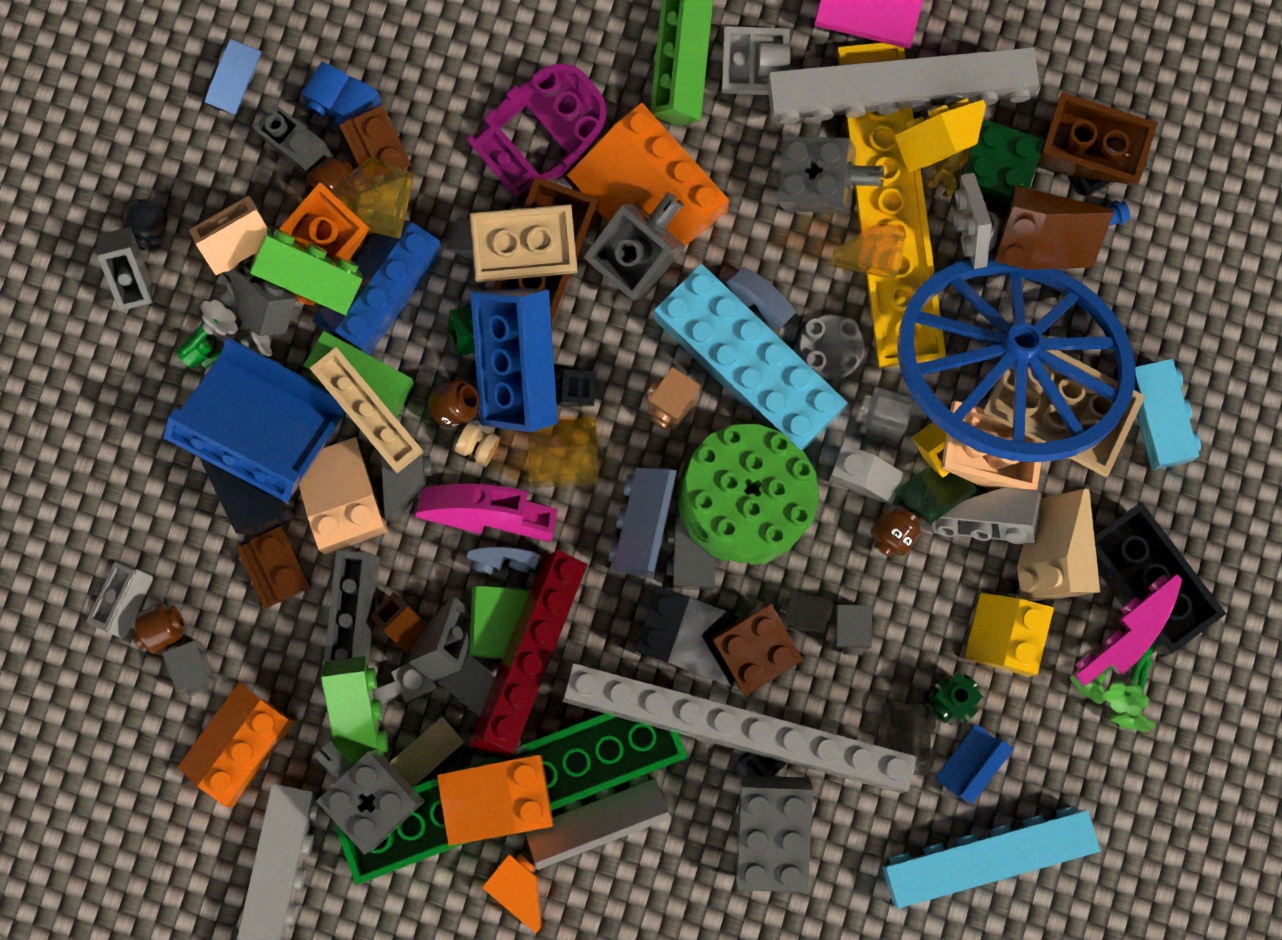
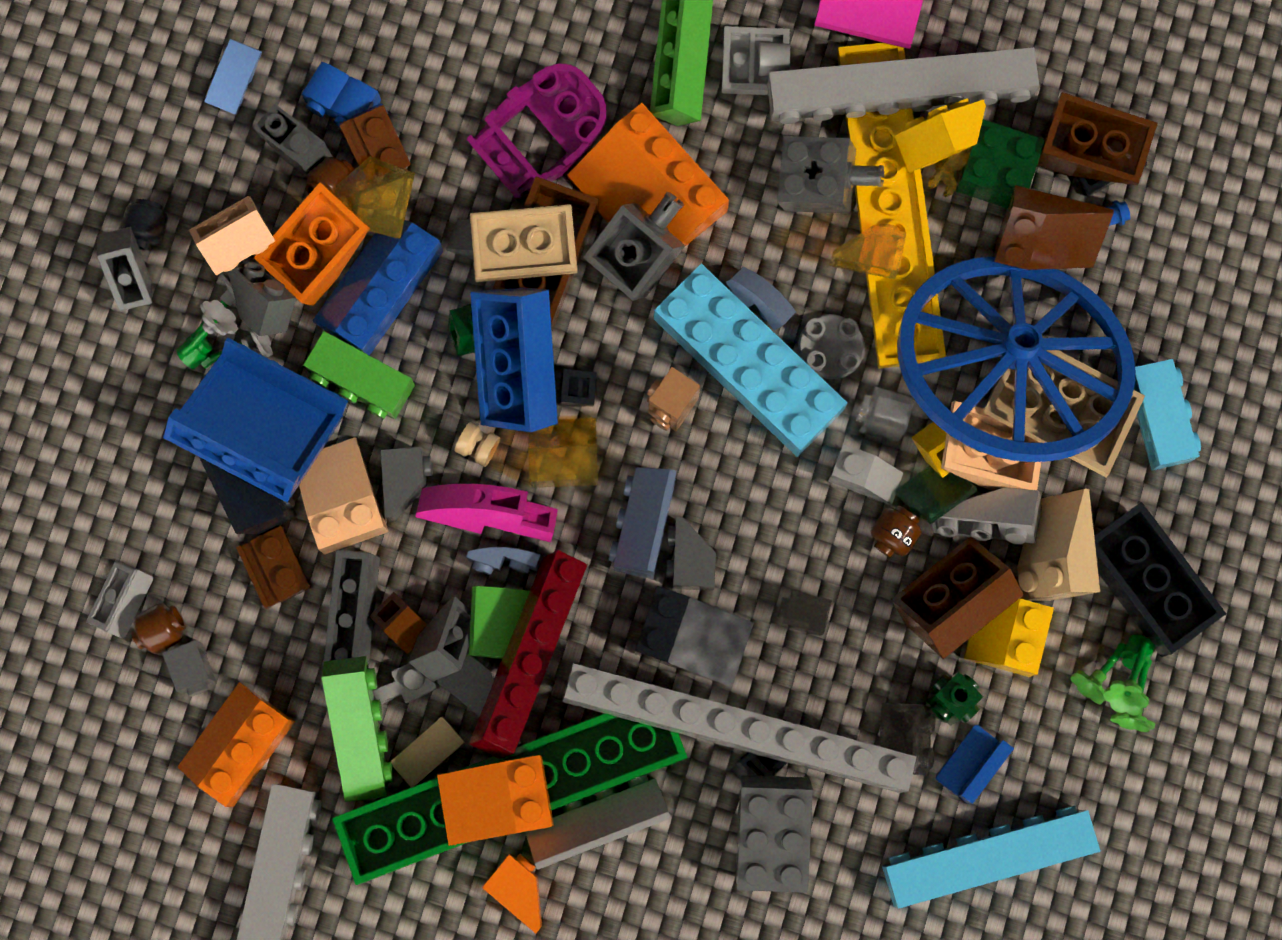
(306, 271): bright green brick -> none
(347, 797): dark grey brick -> none
(366, 410): tan plate -> none
(453, 403): reddish brown head -> none
(741, 525): bright green brick -> none
(756, 648): reddish brown plate -> none
(853, 628): dark grey brick -> none
(957, 597): none -> reddish brown brick
(975, 222): light grey plate -> none
(1142, 623): dark pink slope -> none

